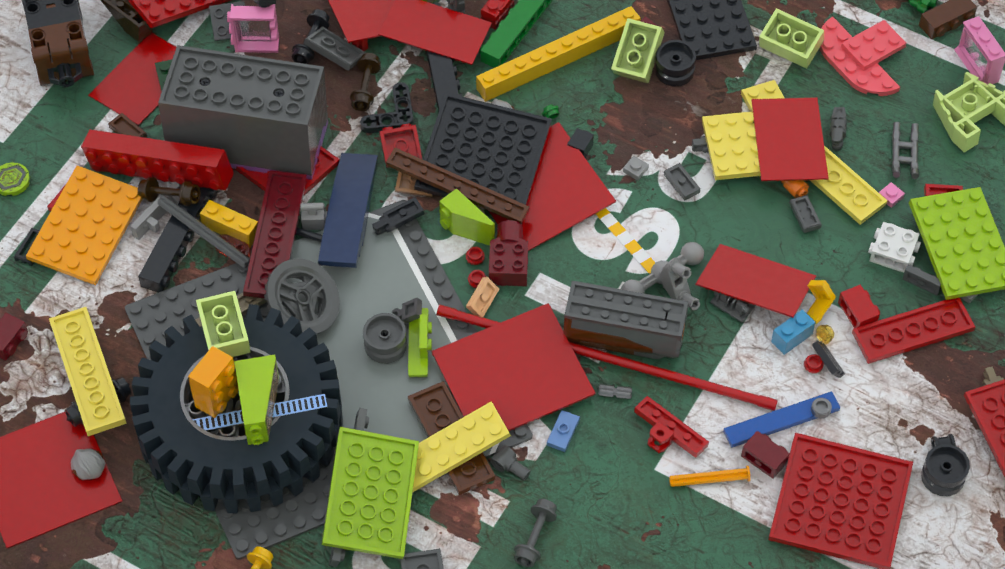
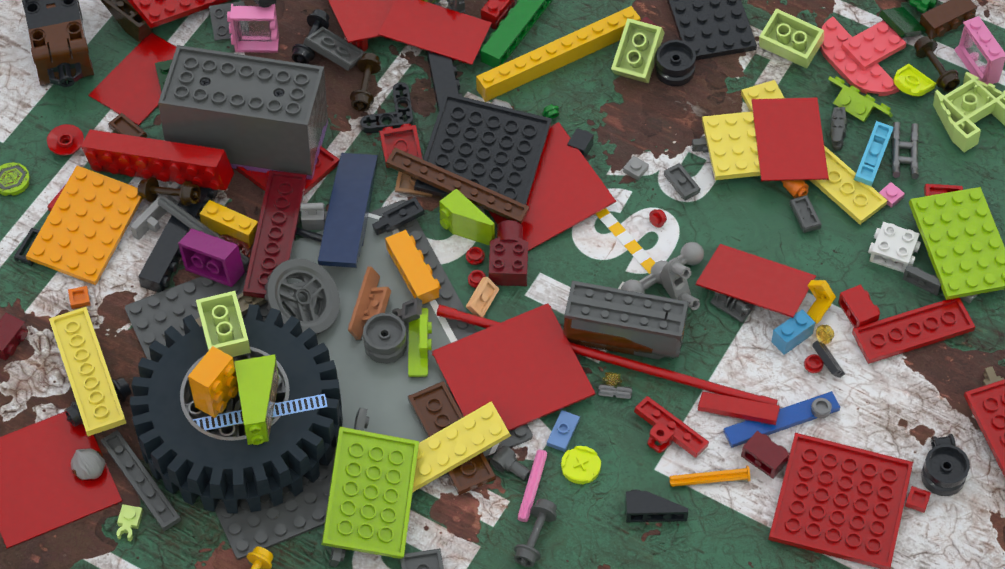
(65, 134): none -> red dish
(79, 297): none -> orange plate
(129, 518): none -> yellowish green plate
(140, 480): none -> dark grey plate
(211, 257): none -> magenta brick
(370, 302): none -> nougat bracket
(412, 267): none -> light orange brick
(532, 485): none -> bright pink axle
(581, 465): none -> neon yellow tile
(612, 378): none -> clear yellow plate
(648, 507): none -> black slope
(657, 218): none -> red plate
(739, 408): none -> red tile
(855, 103): none -> lime bracket
(873, 153): none -> medium azure hinge
(902, 22): none -> dark green tile
(913, 81): none -> neon yellow tile
(917, 499): none -> red plate
(924, 48): none -> dark brown piece

